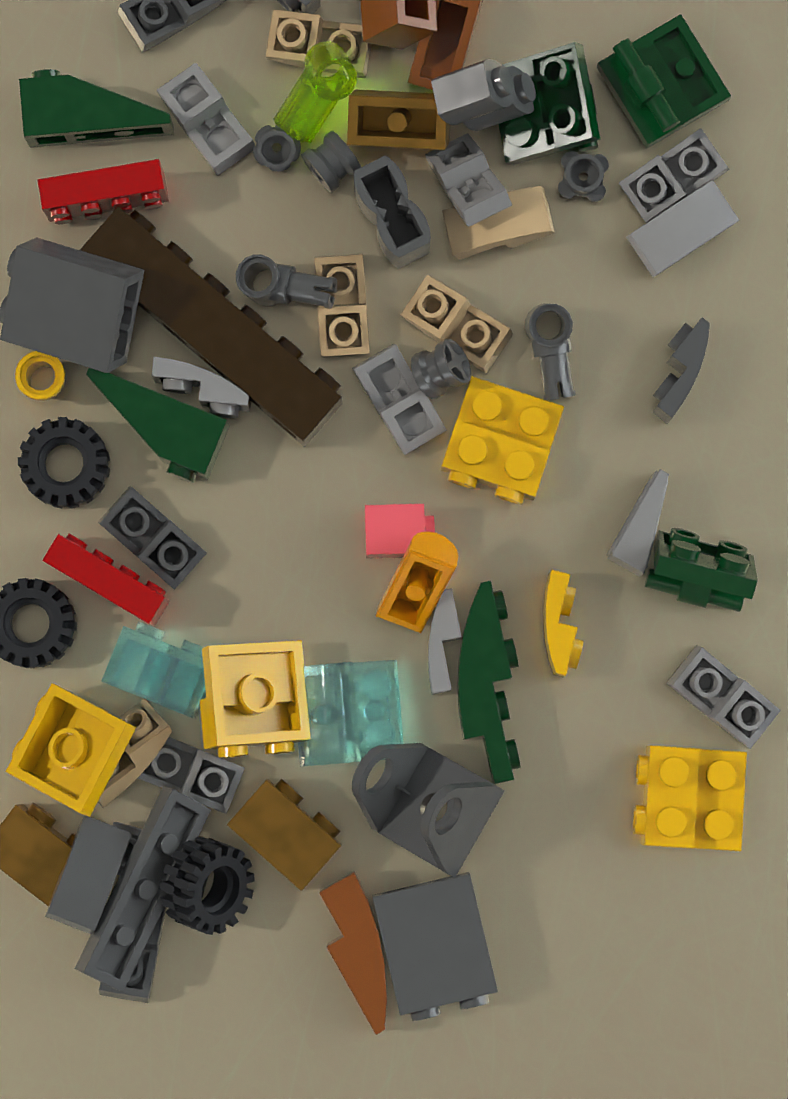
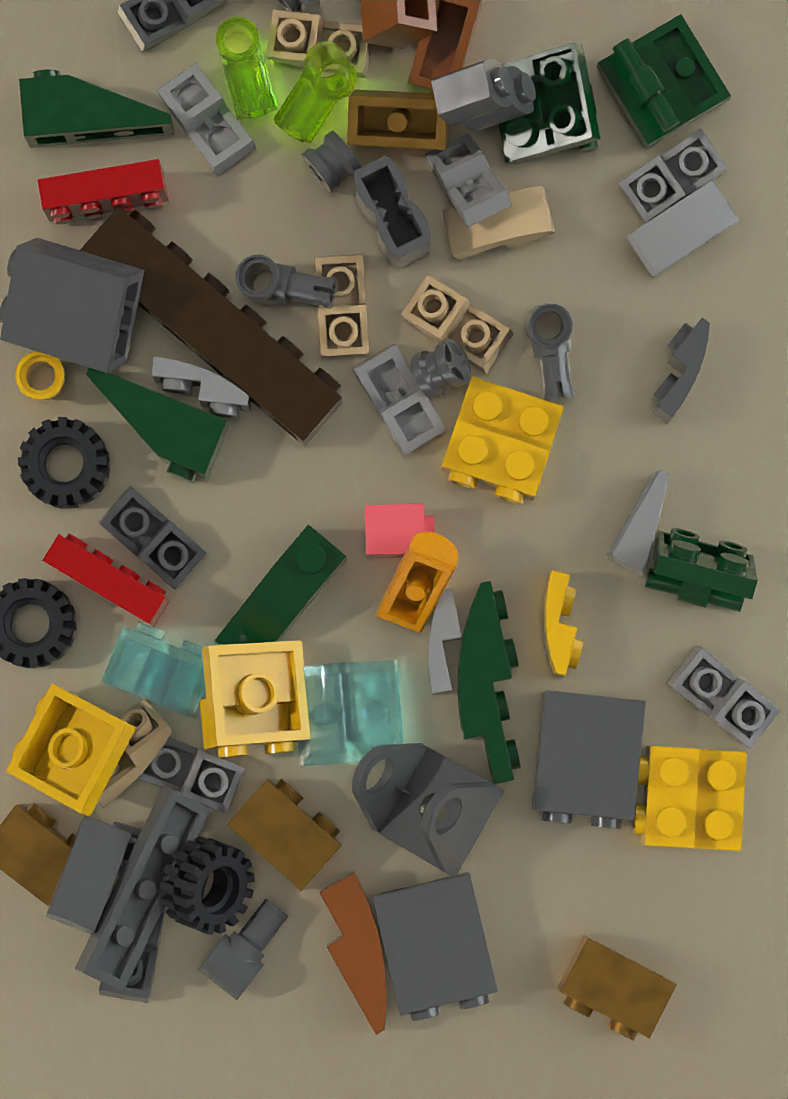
(239, 956): none -> dark grey pin
(246, 71): none -> clear neon green piece
(273, 159): dark grey plate -> none
(285, 591): none -> dark green slope
(588, 758): none -> dark grey brick
(593, 166): dark grey plate -> none
(616, 988): none -> pearl gold brick

